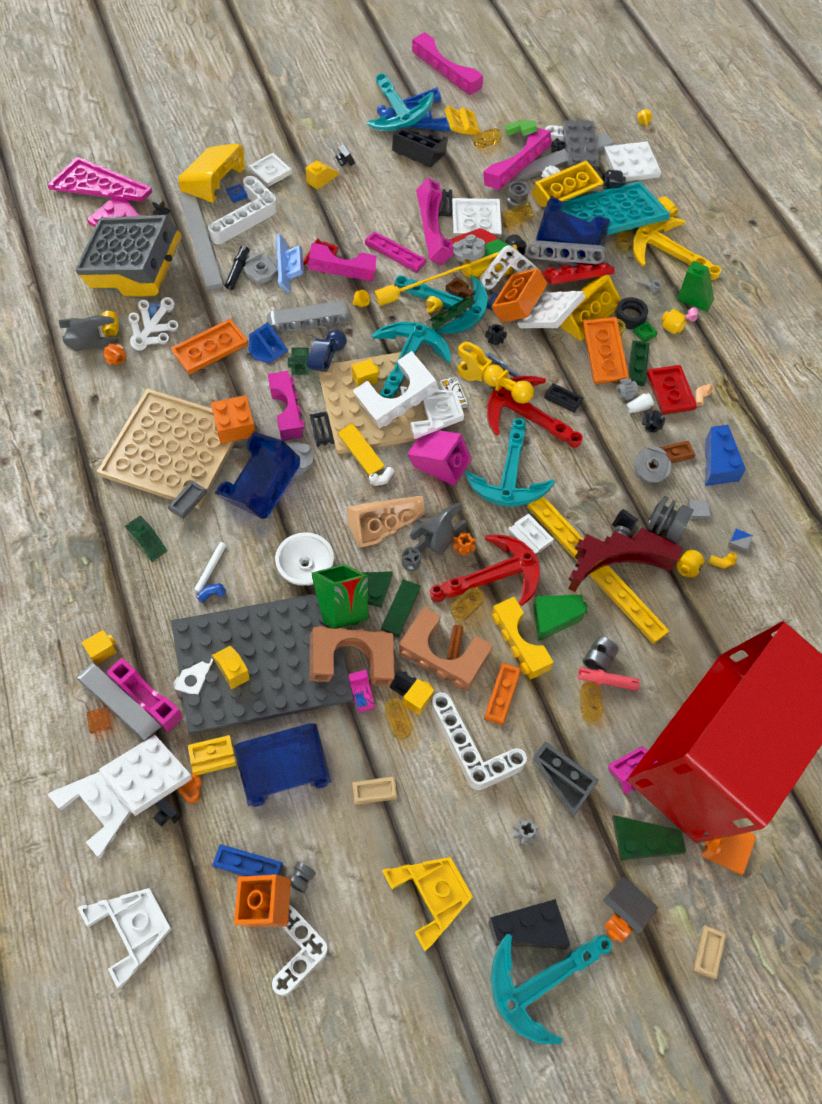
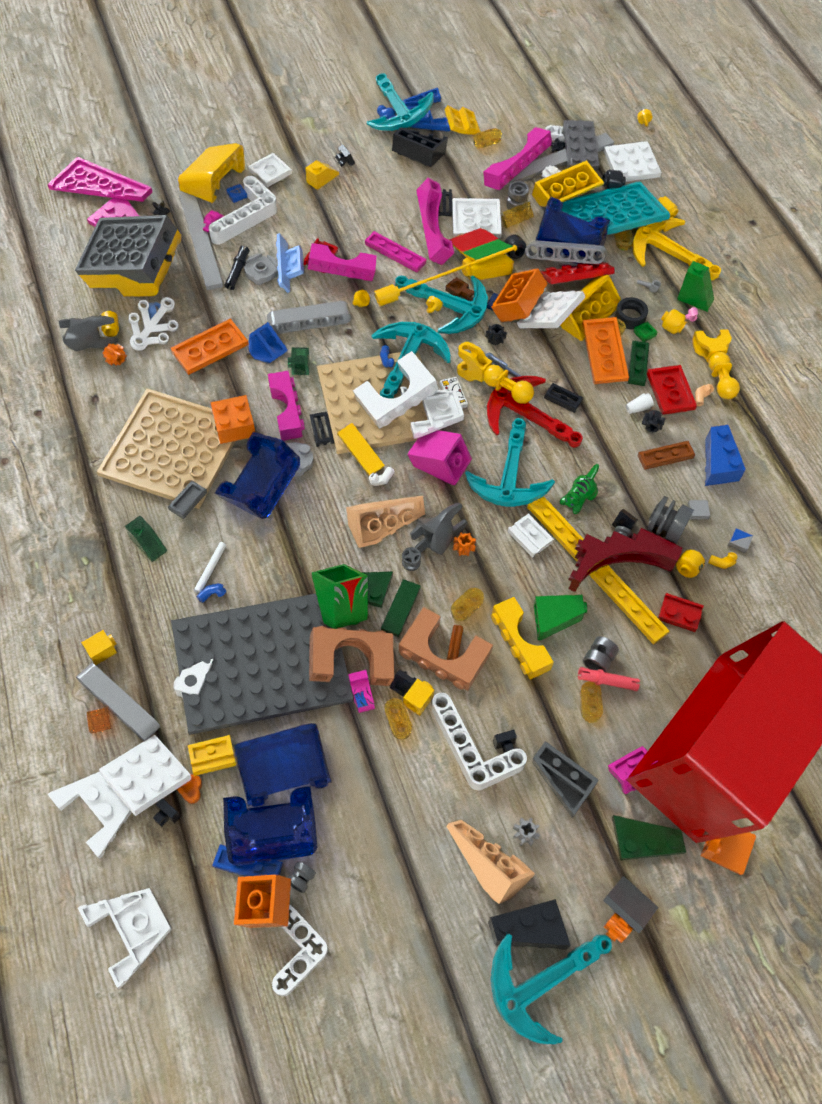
(153, 703): dark pink arch -> none
(211, 217): none -> dark pink plate
(231, 667): yellow slope -> none
(271, 830): none -> clear blue windscreen
(300, 550): white dish -> none
(324, 349): dark blue beam -> none
(364, 372): yellow brick -> none
(374, 790): tan tile -> none
(387, 362): none -> blue arm
(441, 890): yellow wing -> none
(450, 313): dark green wing -> none
(464, 77): dark pink arch -> none
(469, 248): light grey plate -> none
(495, 871): none -> light nougat wedge
(502, 694): orange tile -> none
(505, 740): none -> black tile
(511, 261): white beam -> none
(523, 561): red piece -> none
(526, 126): bright green tile -> none
(583, 488): none -> green animal
(627, 389): light grey gear -> none
(642, 467): light grey plate -> none
(680, 612): none -> red plate
(709, 952): tan tile -> none
(714, 352): none -> yellow piece

